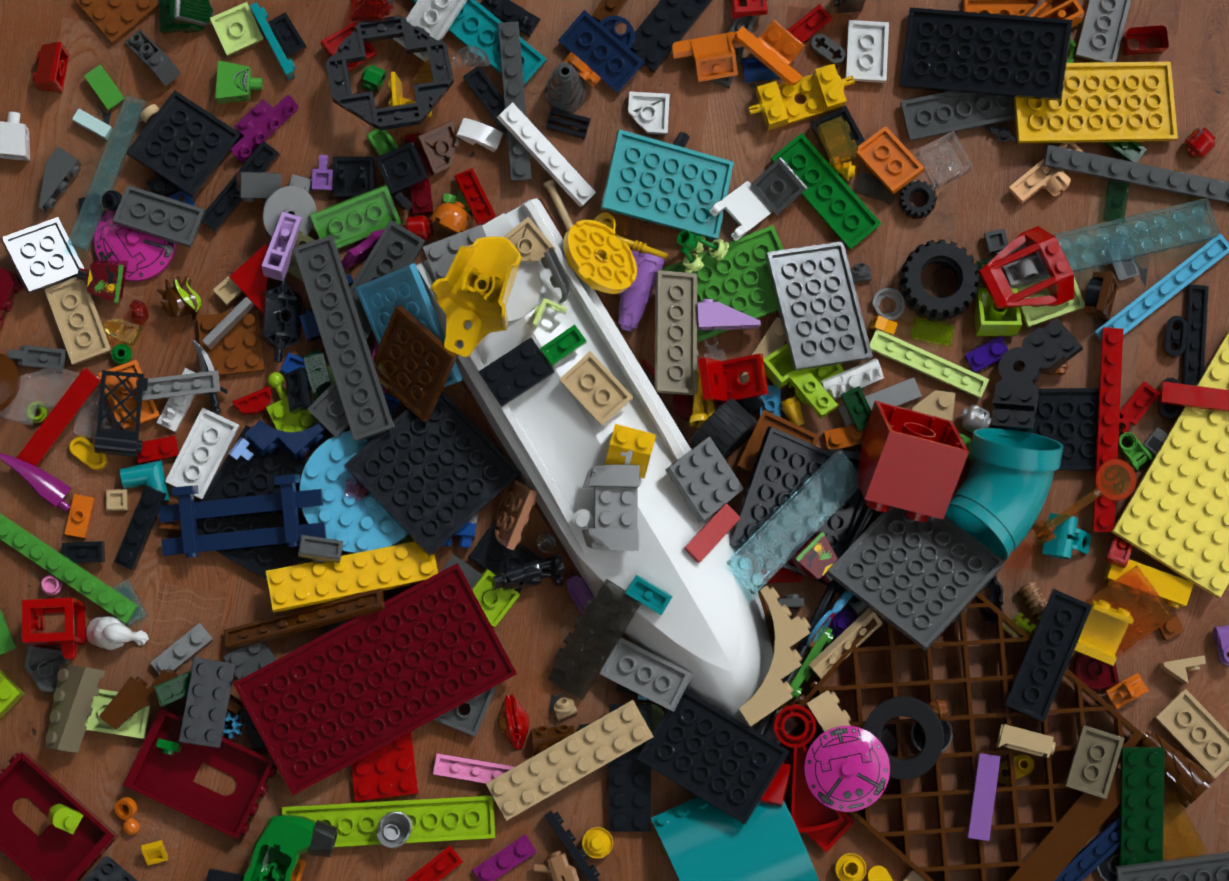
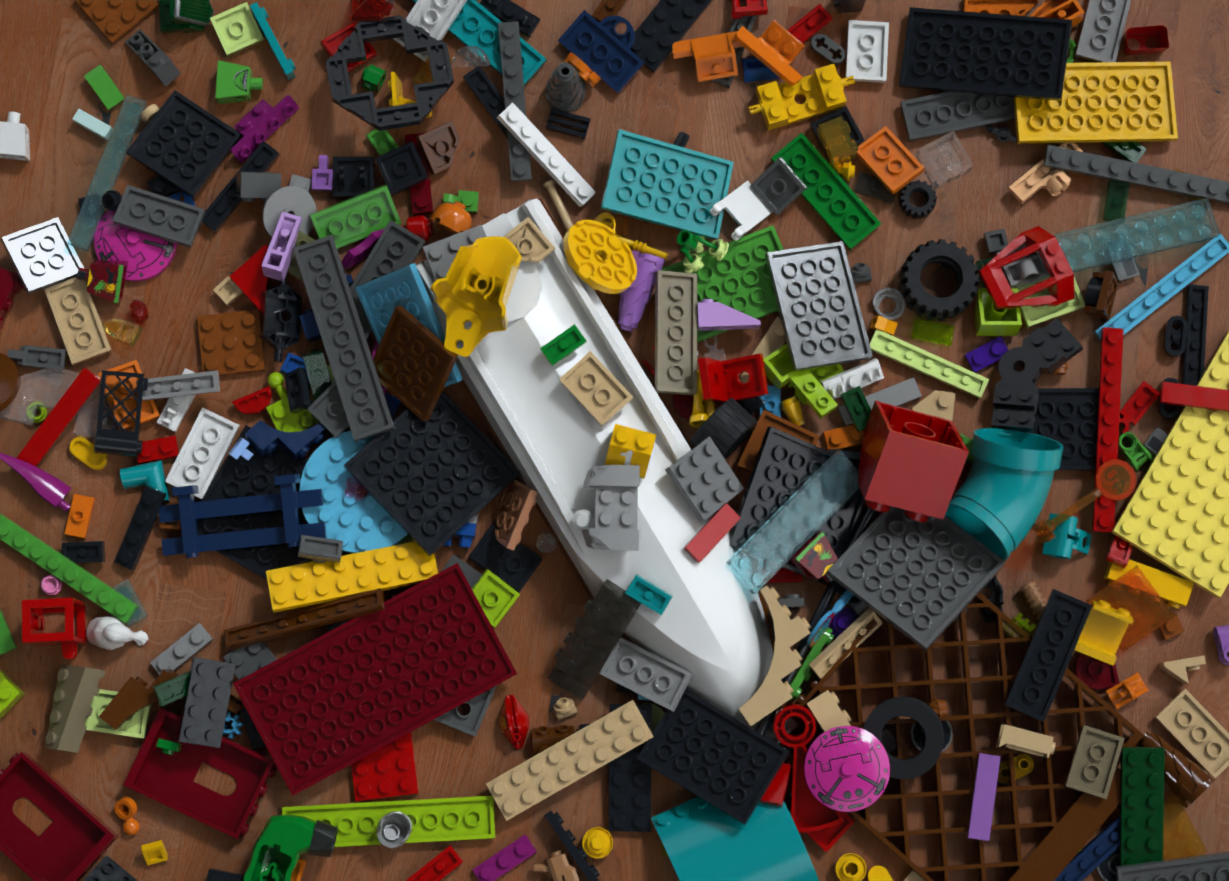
(44, 666): dark grey plate -> none
(51, 67): red slope -> none
(57, 174): dark grey slope -> none
(64, 818): lime plate -> none
(117, 500): tan tile -> none
(126, 358): green plate -> none
(180, 299): reddish brown hair -> none
(206, 365): piece -> none
(228, 323): light grey tile -> none
(287, 34): black plate -> none
(402, 201): black tile -> none
(468, 769): bright pink plate -> none
(475, 197): red tile -> none
(480, 133): white slope -> none
(516, 372): black plate -> none
(531, 574): black piece -> none
(539, 311): yellowish green bracket -> none
(558, 278): dark grey piece -> none
(578, 592): medium lavender tile -> none
(650, 111): white plate -> none
(975, 418): light grey head -> none
(1200, 142): red head -> none

